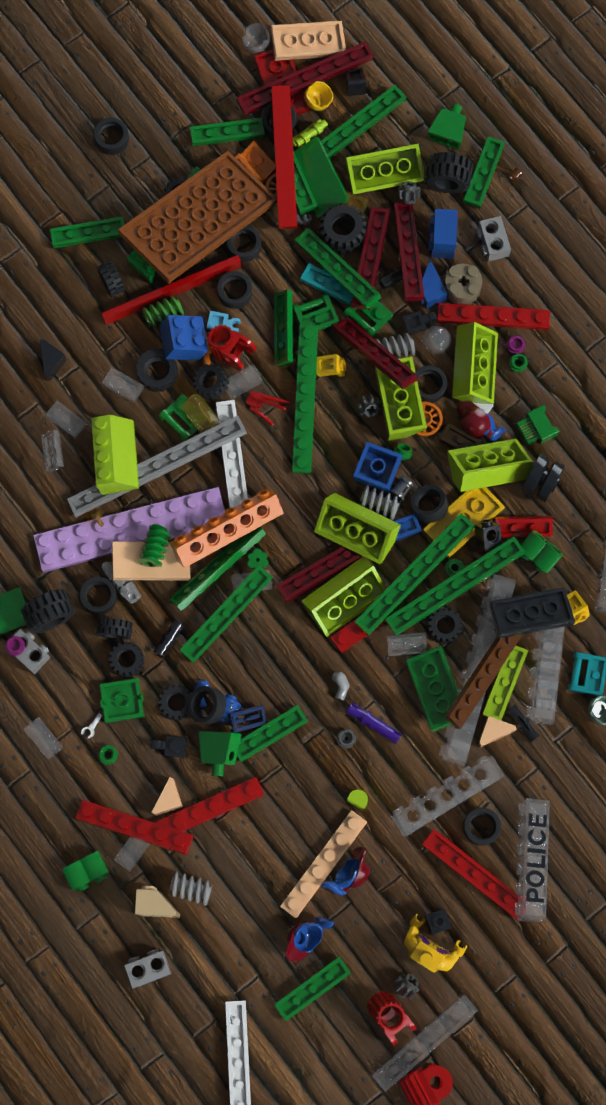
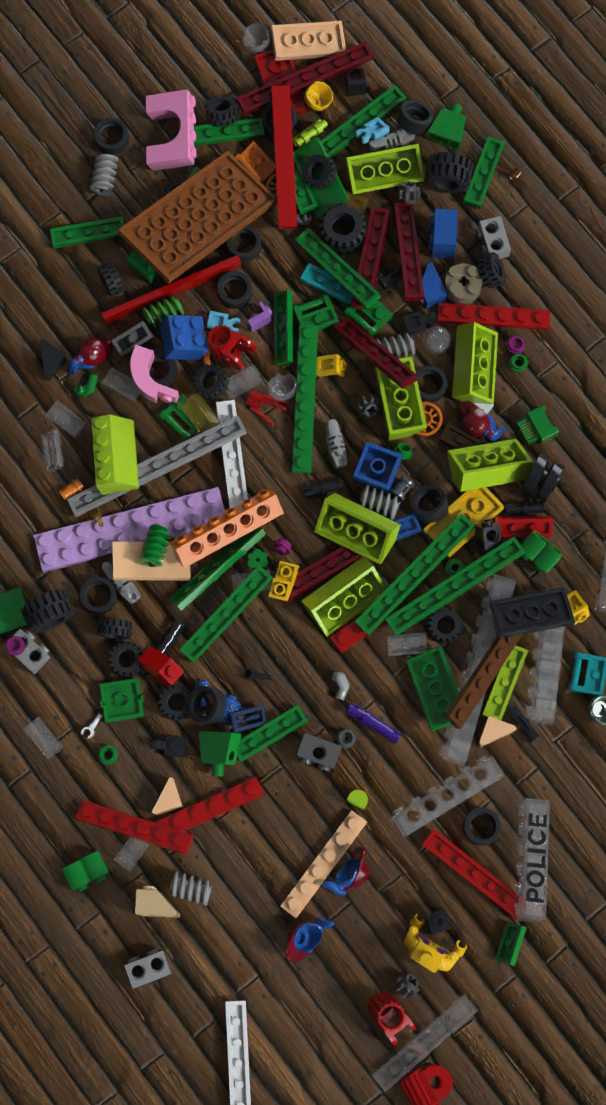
(71, 489): none -> orange pin
(89, 388): none -> green arm
(90, 354): none -> dark red hair
(102, 174): none -> light grey piece
(134, 336): none -> dark grey brick
(140, 368): none -> bright pink arch
(160, 666): none -> red slope
(180, 150): none -> bright pink arch
(221, 110): none -> black tyre
(256, 675): none -> black hand
(258, 320): none -> medium lavender bracket
(282, 387): none -> clear hair
(282, 546): none -> magenta plate
(283, 581): none -> yellow slope
(311, 743): none -> dark grey brick
(312, 988): green plate -> none
(323, 488): none -> black pin
(329, 174): none -> black tyre
(336, 444): none -> light grey hinge
(372, 129): none -> medium azure plate
(391, 140): none -> light grey hinge
(411, 125): none -> black tyre
(491, 270): none -> black tyre
(510, 943): none -> green plate
(524, 507): none -> black pin

